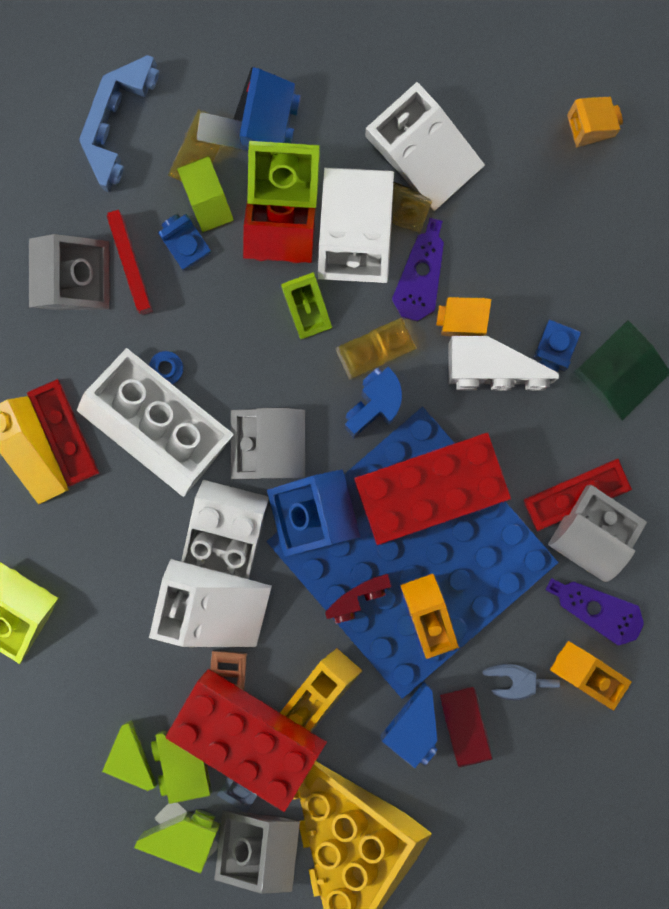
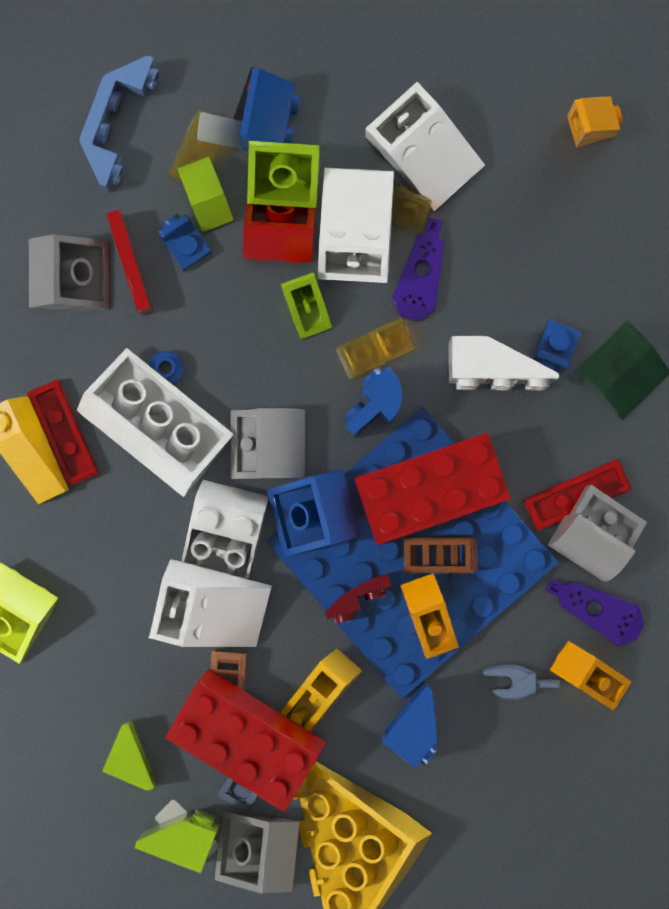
(183, 773): lime slope -> none
(464, 316): light orange slope -> none
(466, 727): dark red slope -> none
(471, 555): none -> dark orange slope

